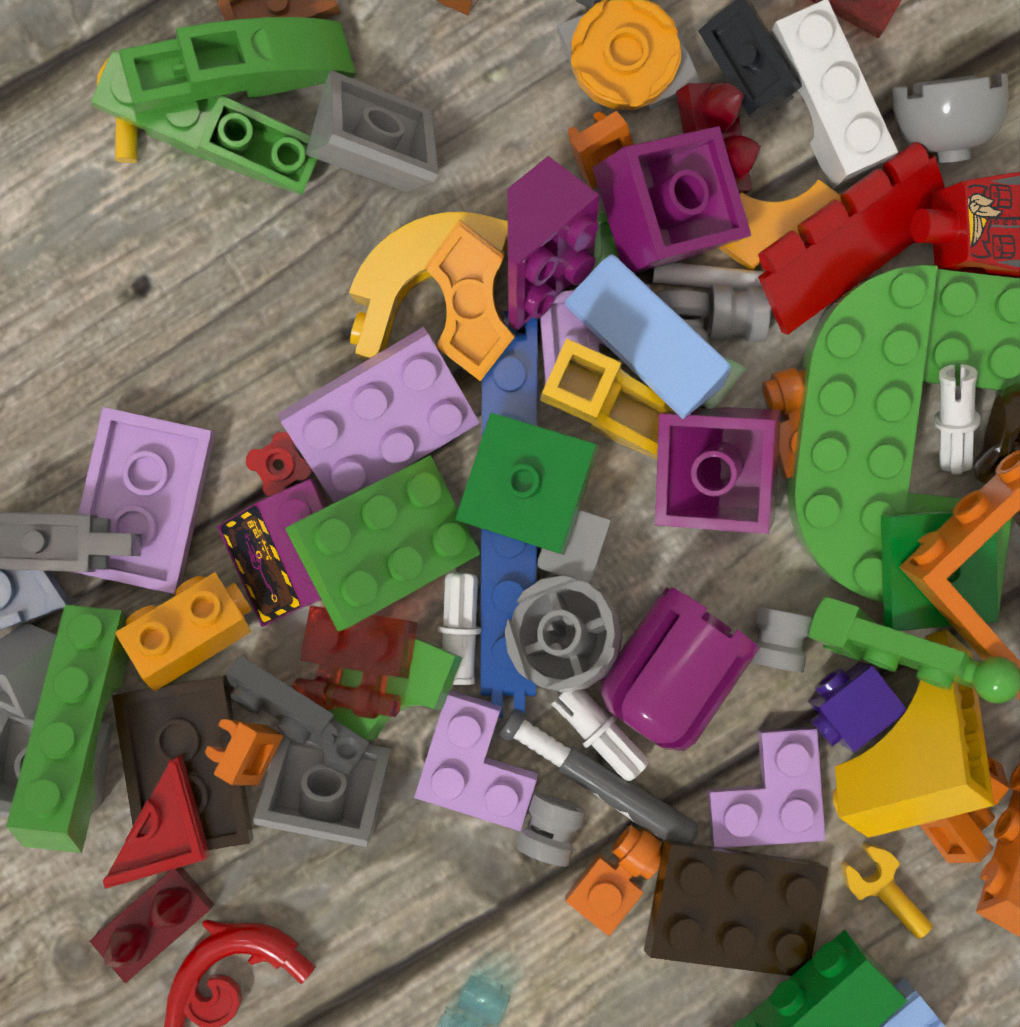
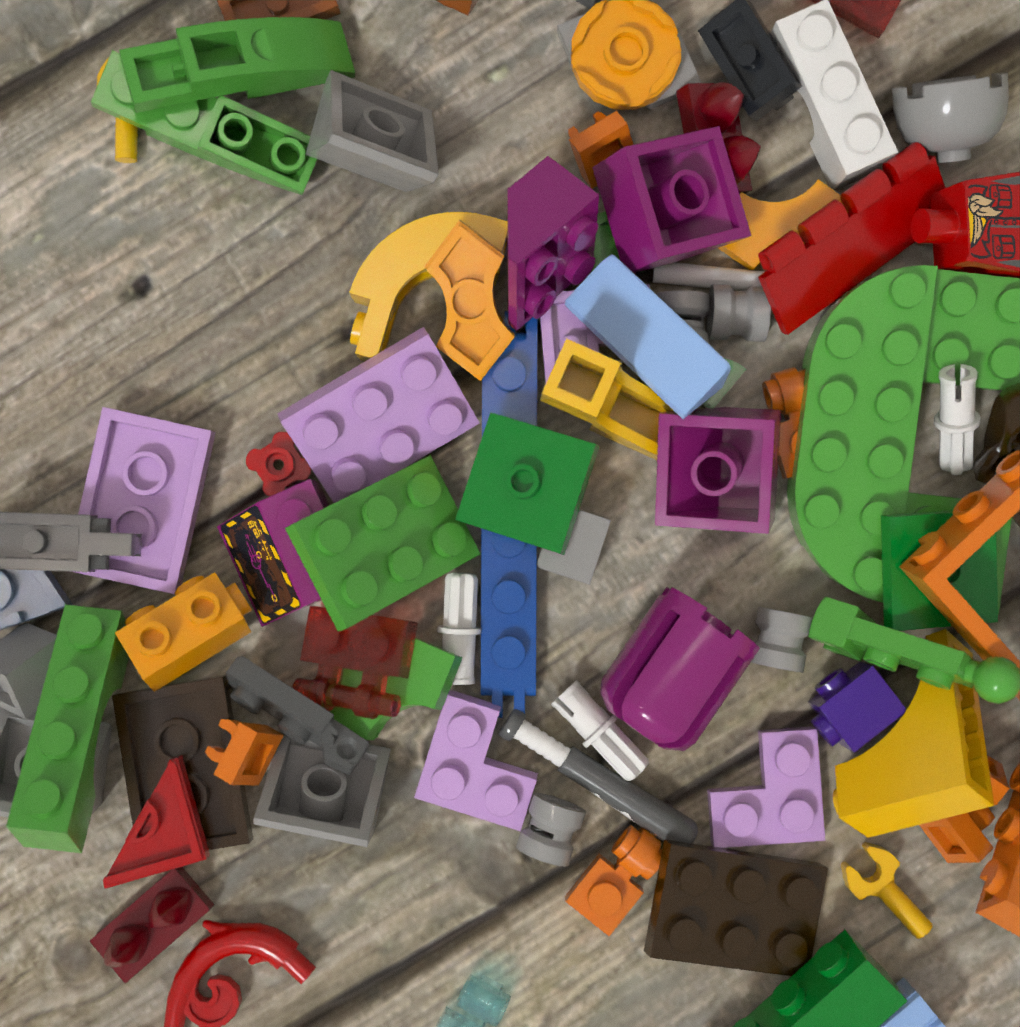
(563, 634): light grey cylinder -> none

